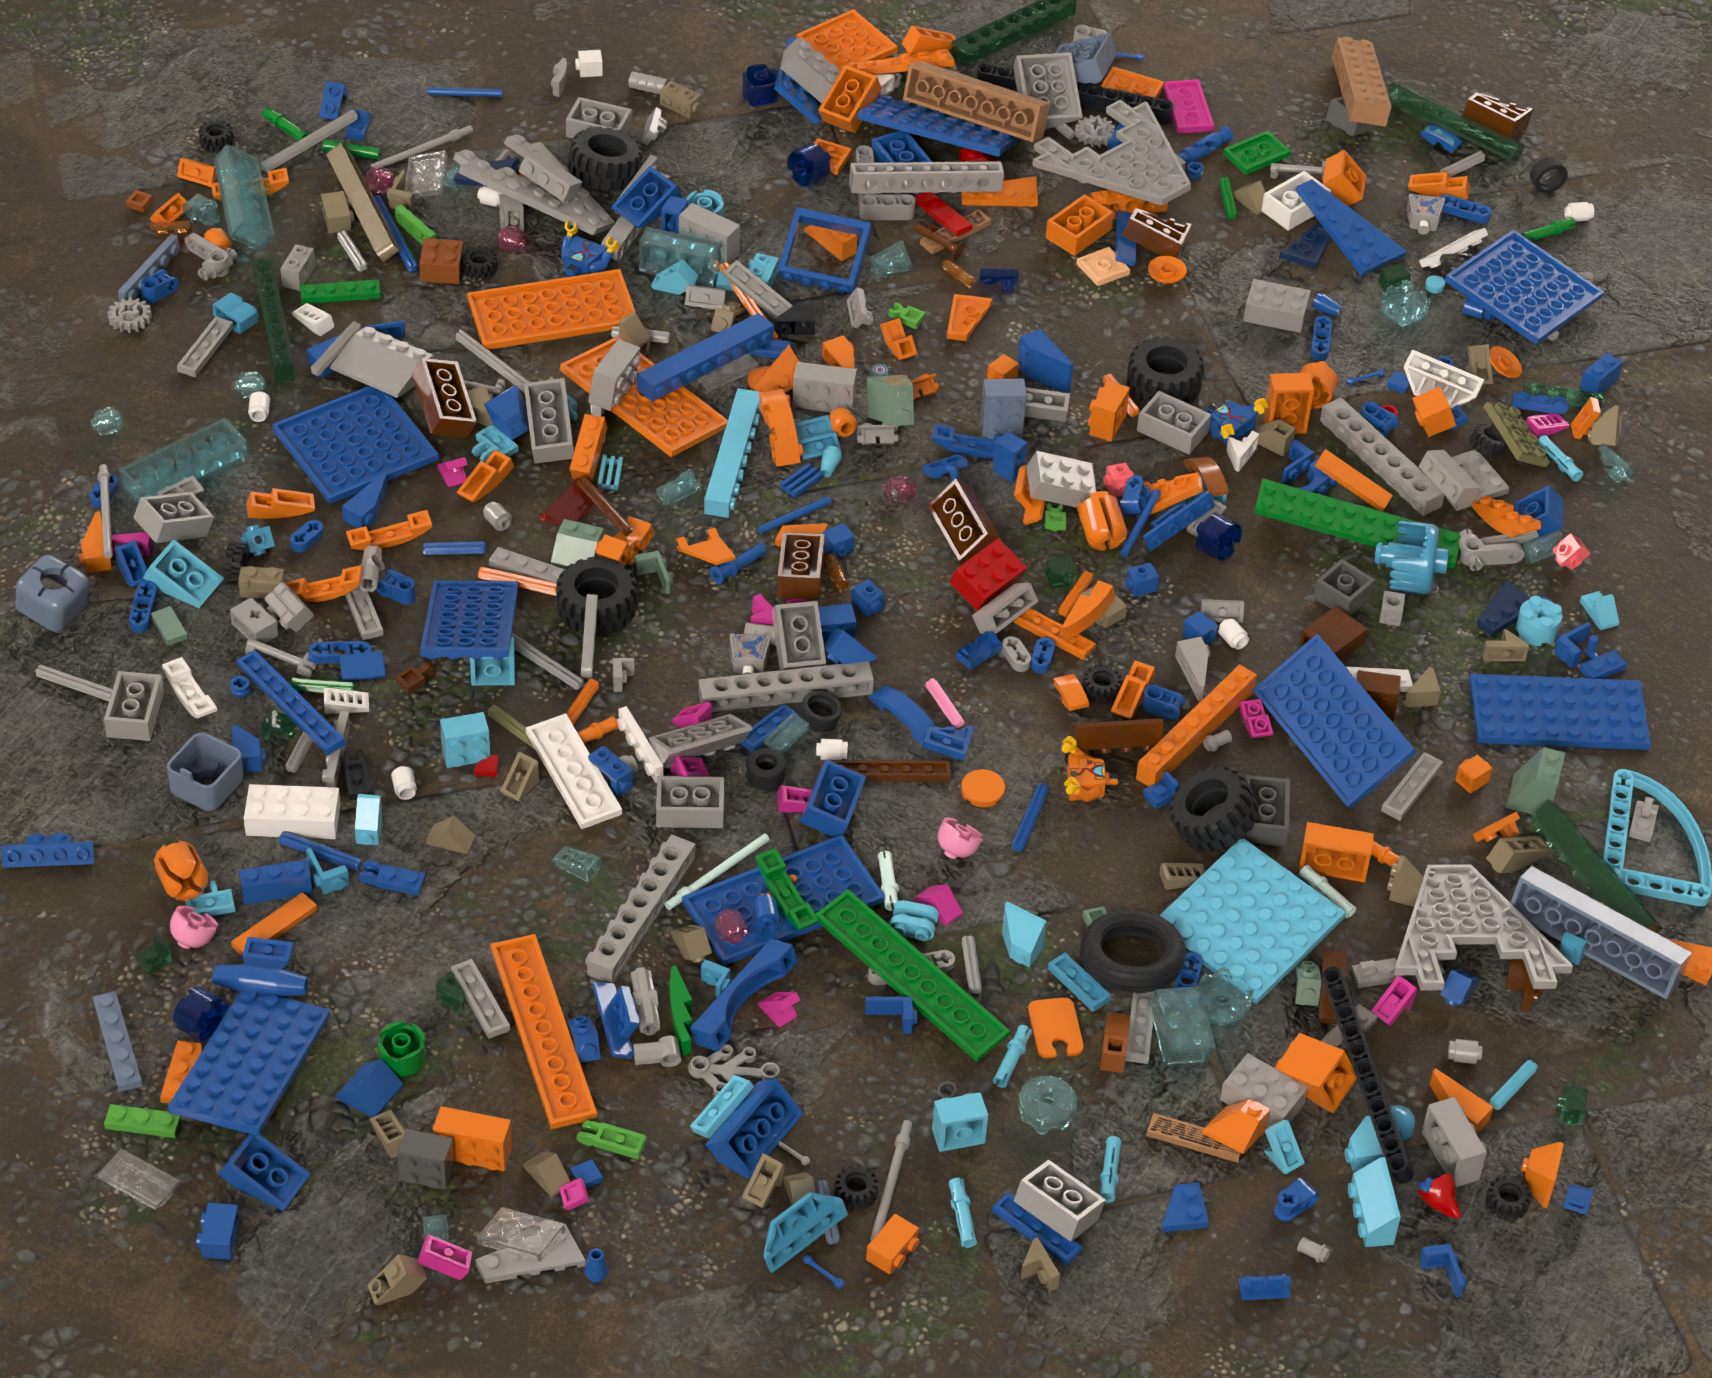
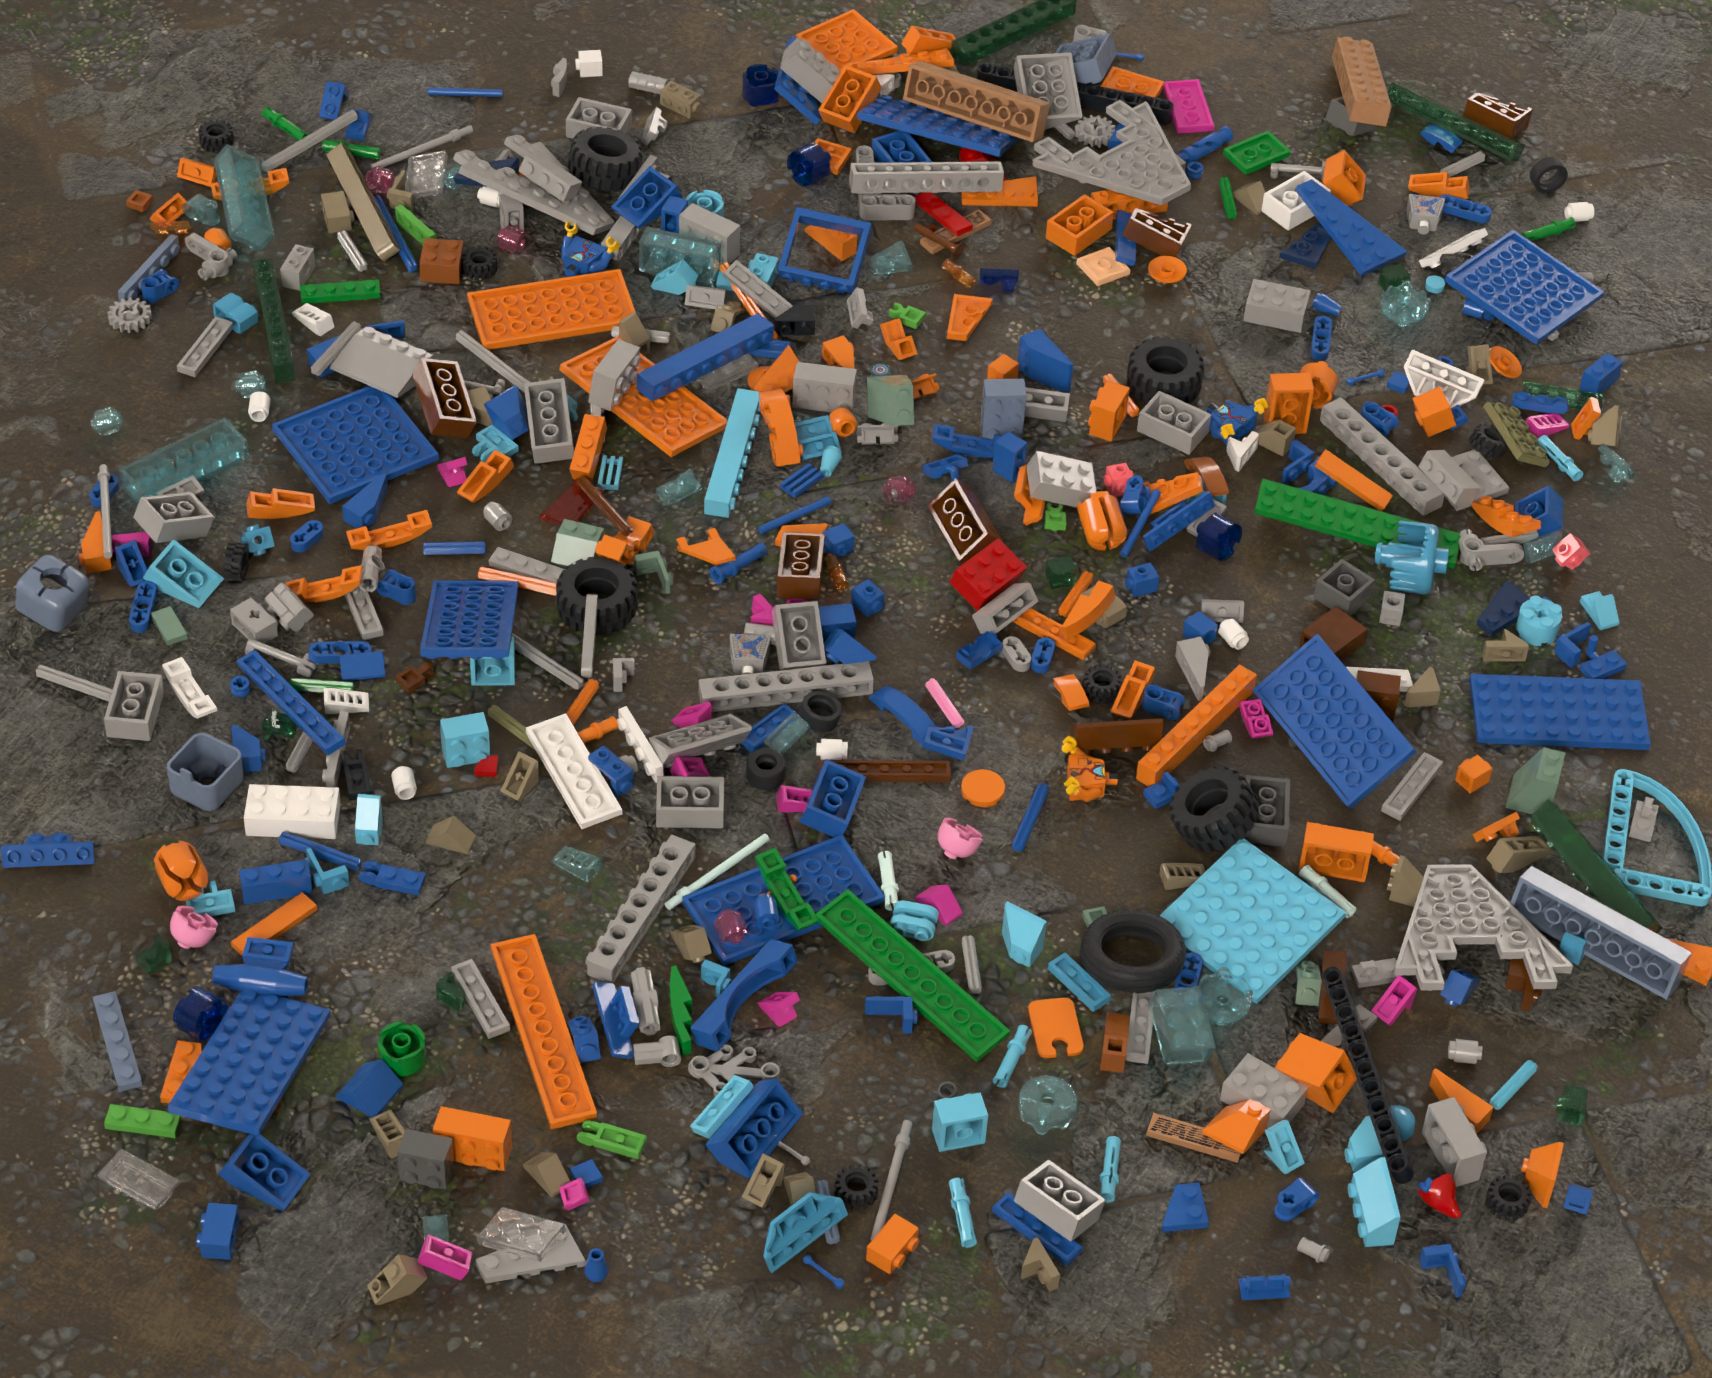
(259, 582): dark tan brick -> none

